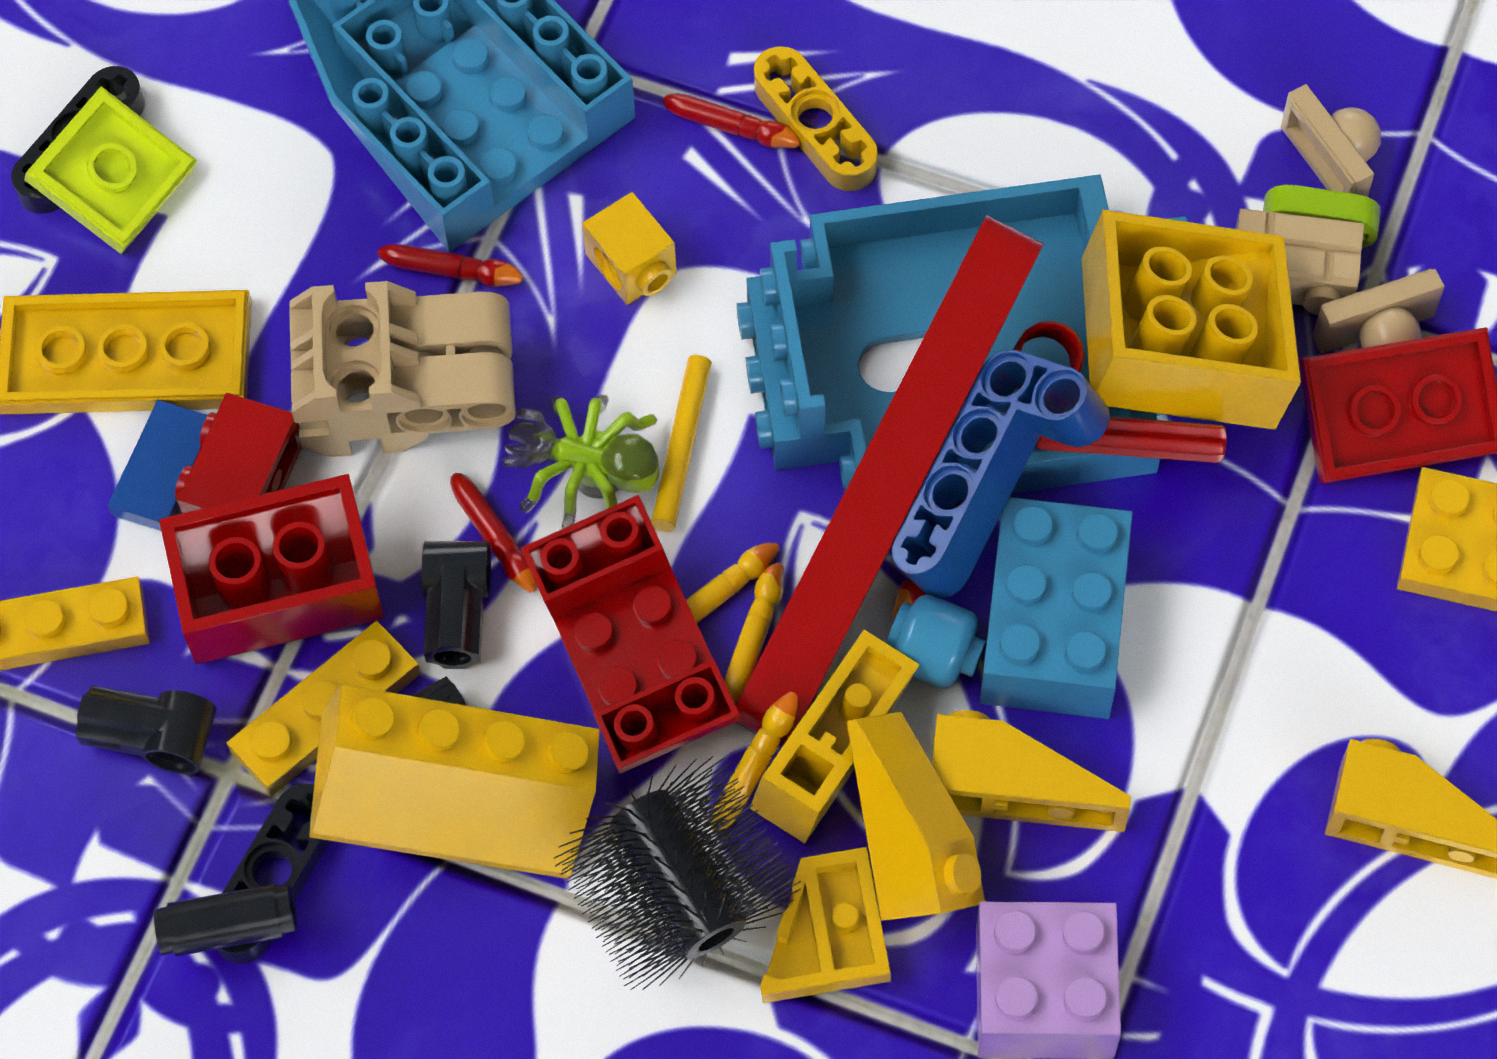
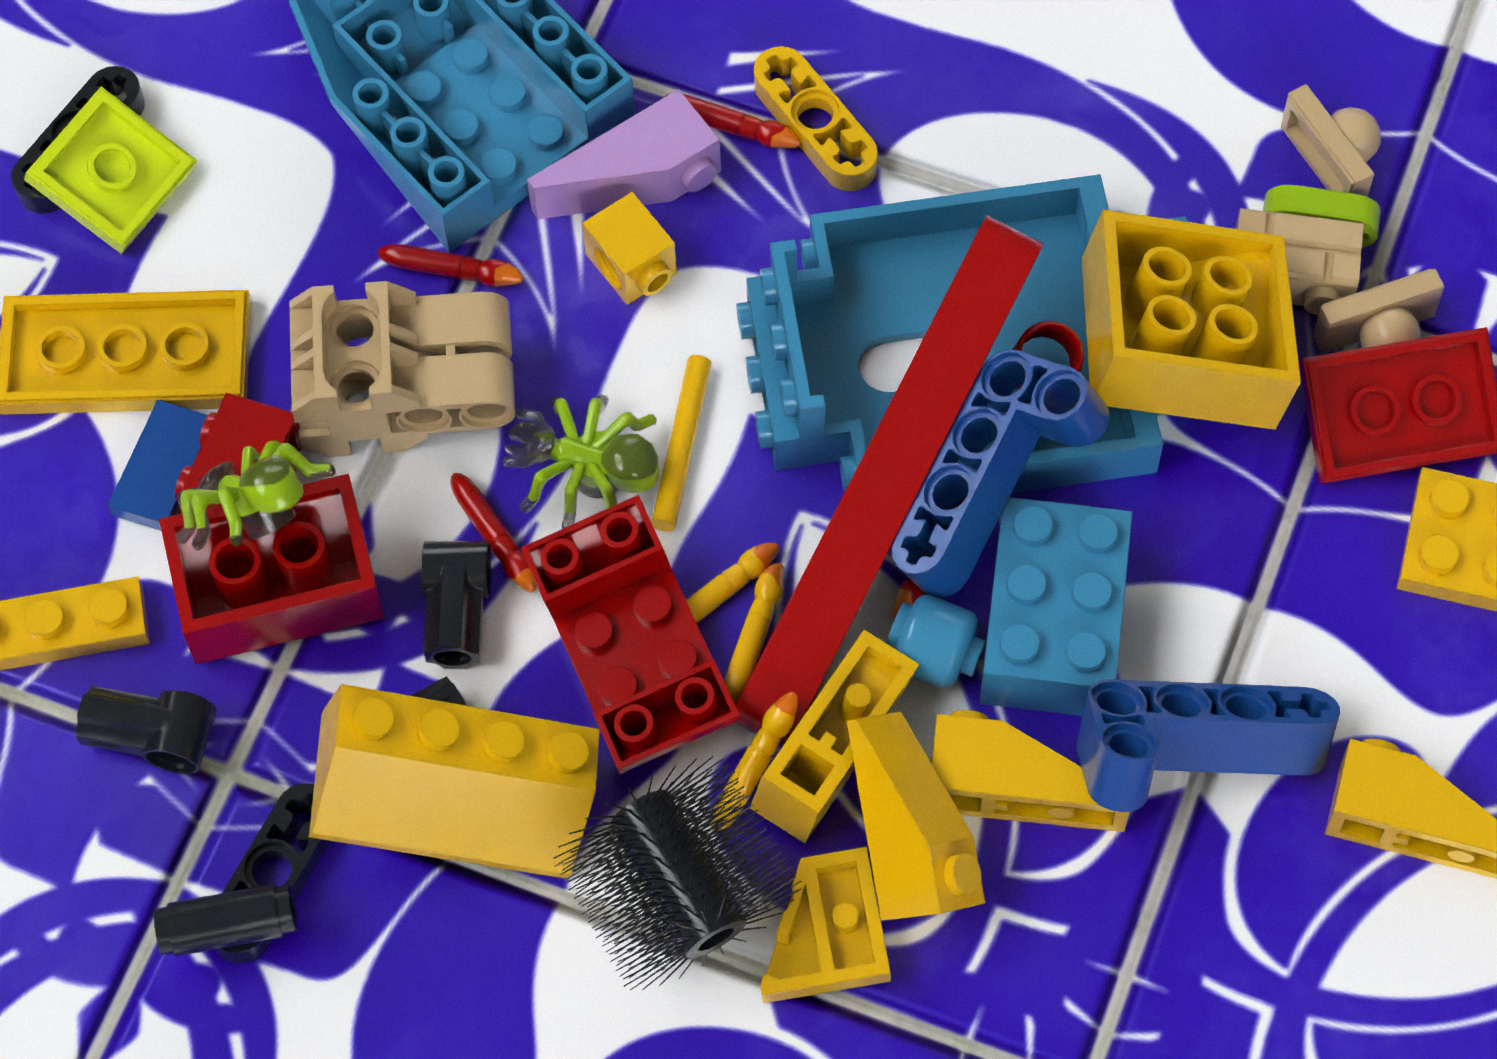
(254, 501): none -> animal
(287, 733): yellow plate -> none
(650, 154): none -> lavender slope
(1047, 980): lavender brick -> none
(1154, 440): red axle -> none
(1198, 728): none -> blue beam

